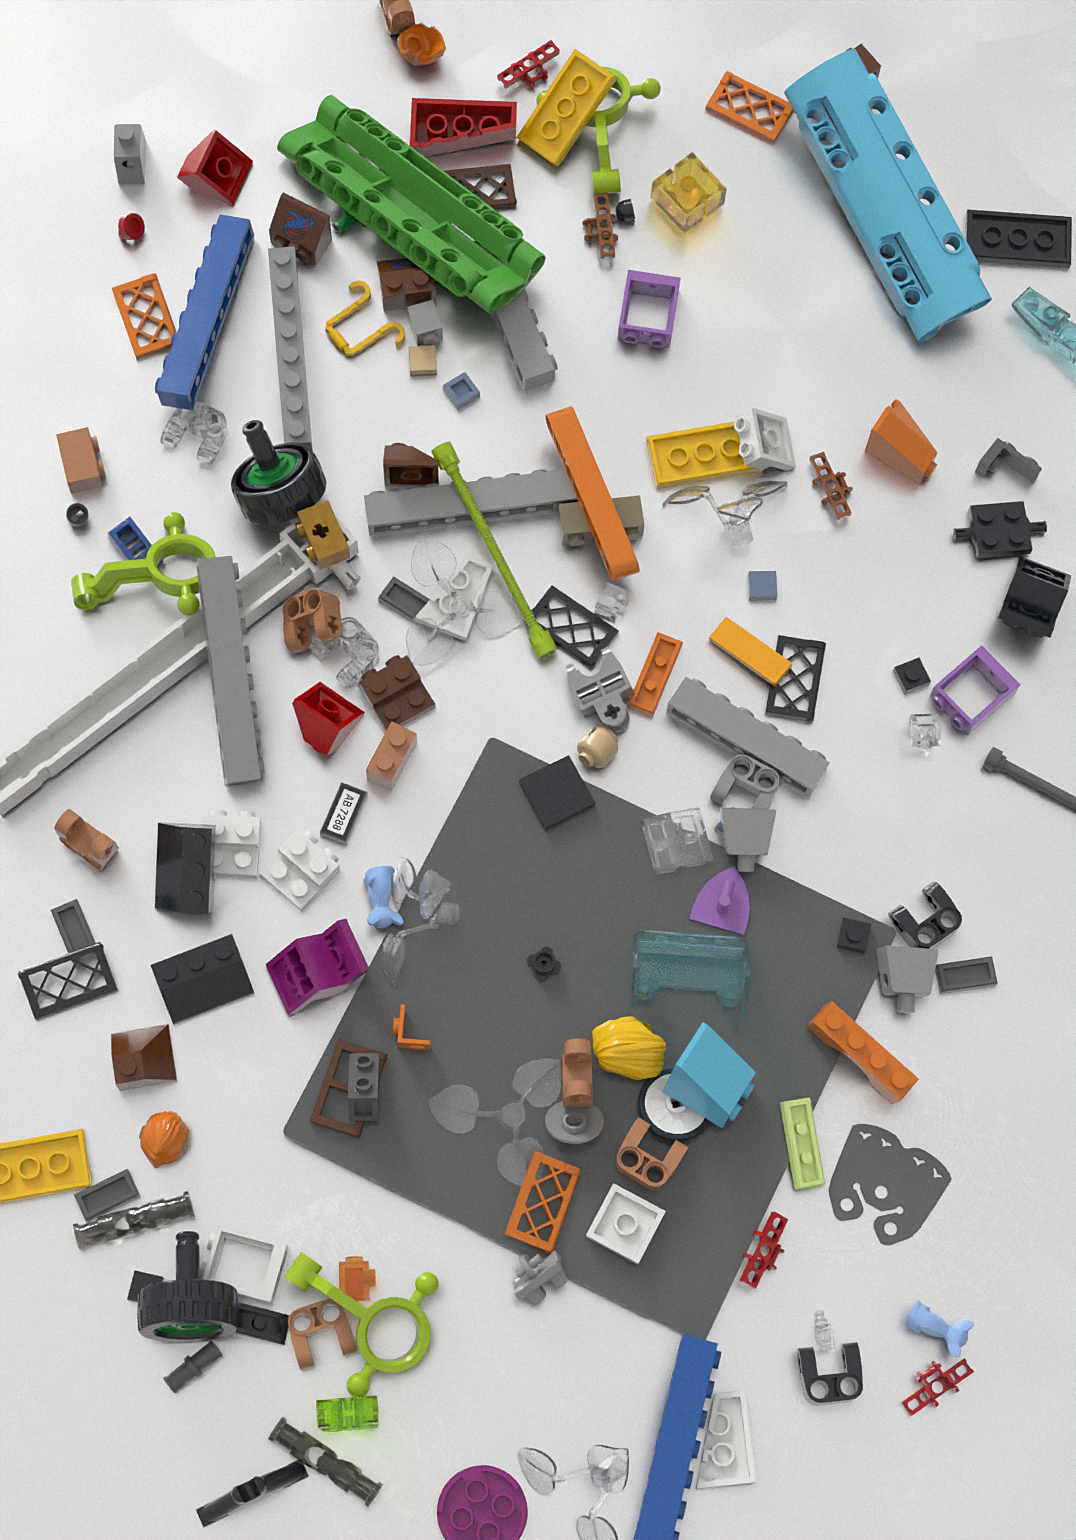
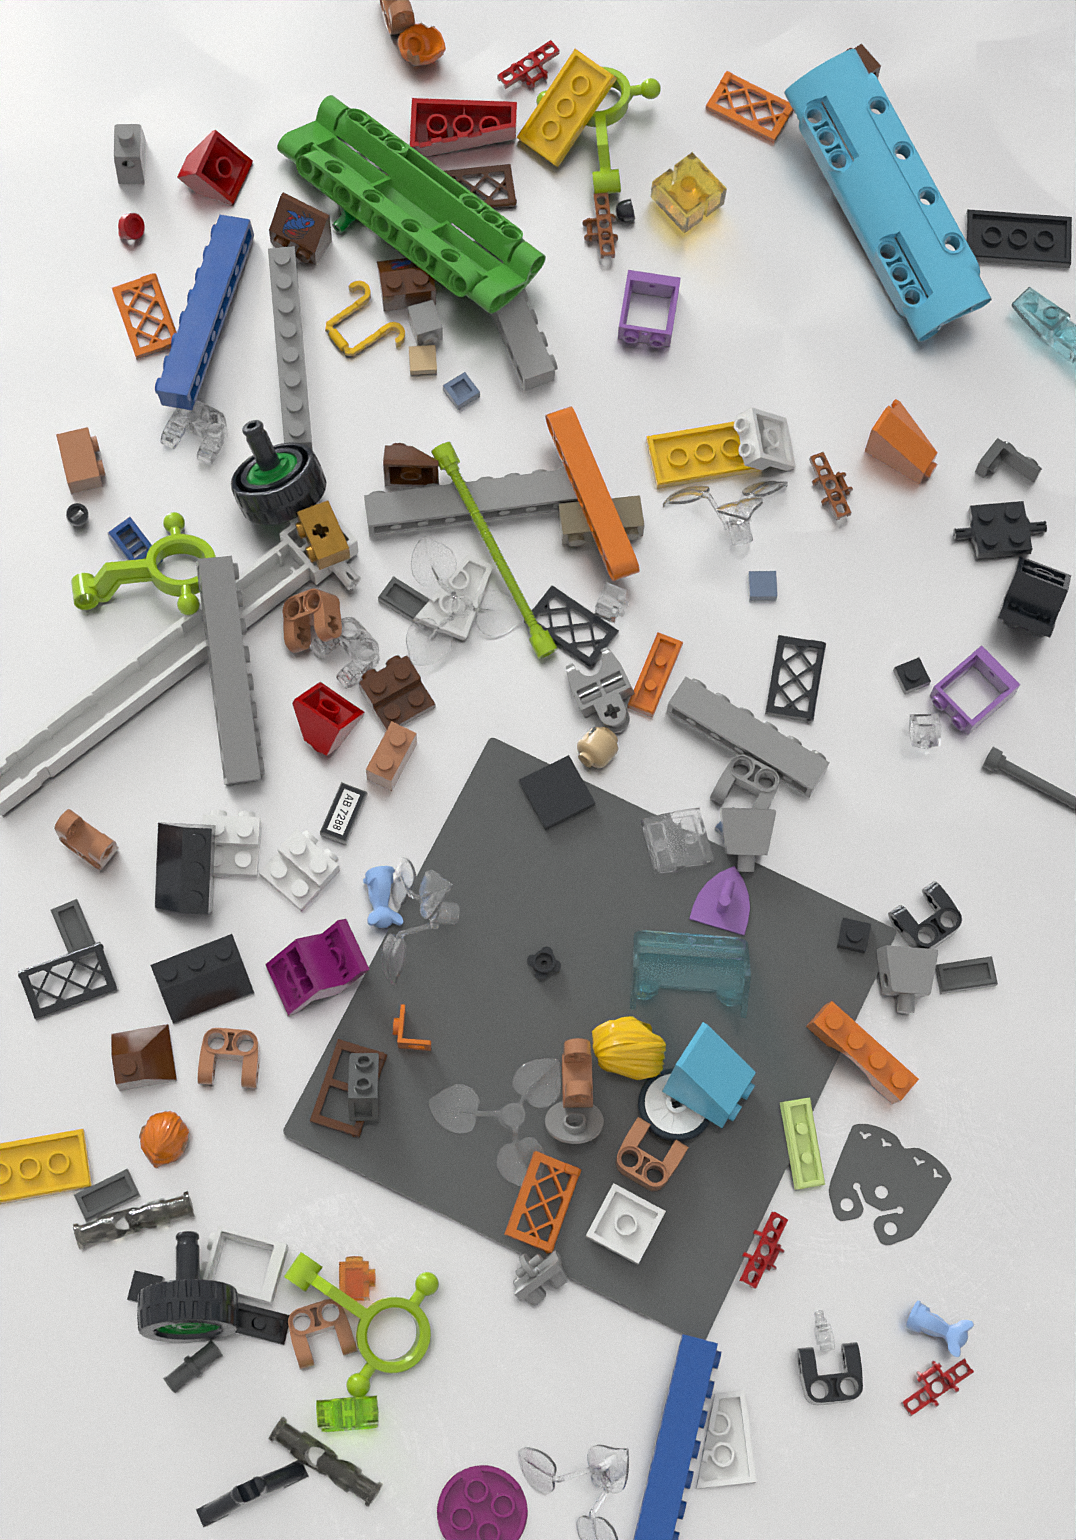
(229, 1051): none -> nougat piece
(750, 651): light orange tile -> none

